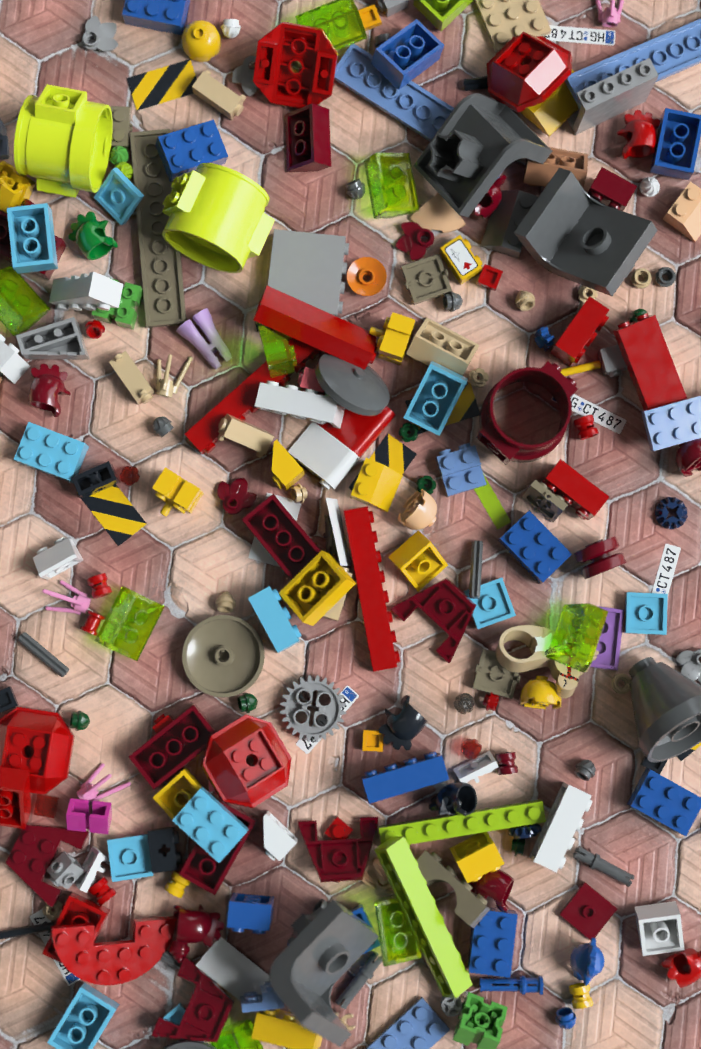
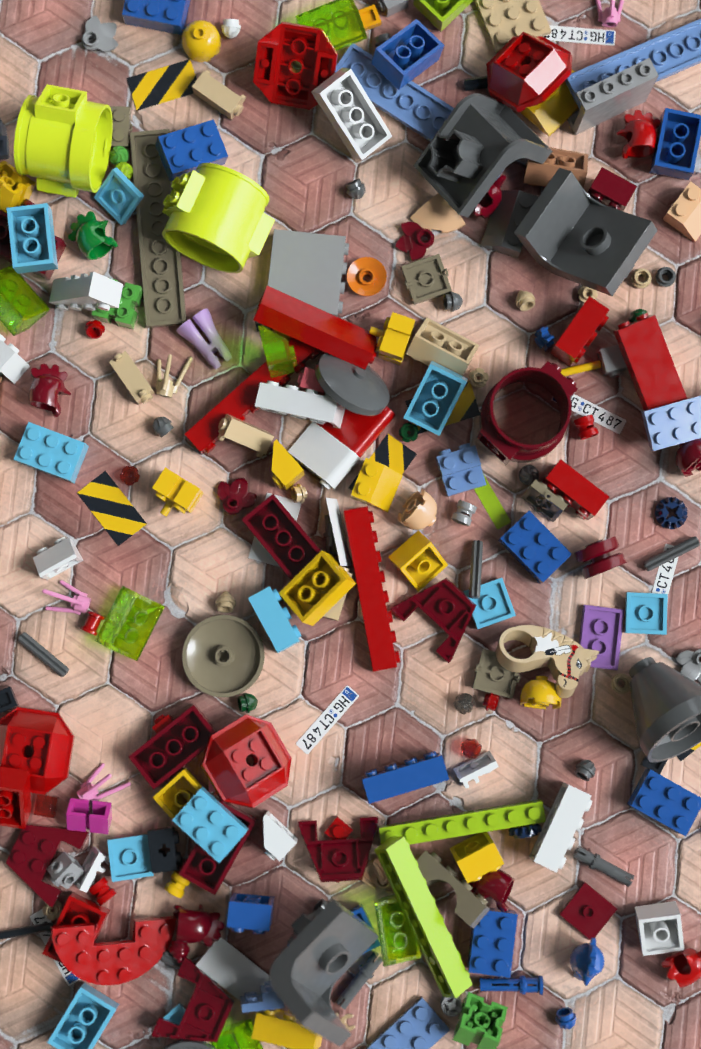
(54, 341): light grey wedge -> none
(79, 720): dark green plate -> none
(95, 480): black brick -> none
(101, 590): red wheel -> none
(245, 76): light grey plate -> none
(294, 705): light grey gear -> none
(308, 139): dark red slope -> none
(351, 113): none -> white brick
(372, 741): light orange plate -> none
(391, 185): clear neon green slope -> none
(402, 727): black piece -> none
(426, 480): dark green plate -> none
(455, 800): black piece -> none
(461, 259): brick -> none
(464, 508): none -> light grey wheel
(489, 277): red plate -> none
(506, 763): dark red wheel -> none
(518, 846): dark green plate -> none
(528, 474): none -> dark grey plate
(577, 635): clear neon green slope -> none
(580, 996): yellow wheel -> none
(649, 187): white plate -> none
(671, 553): none -> dark grey axle

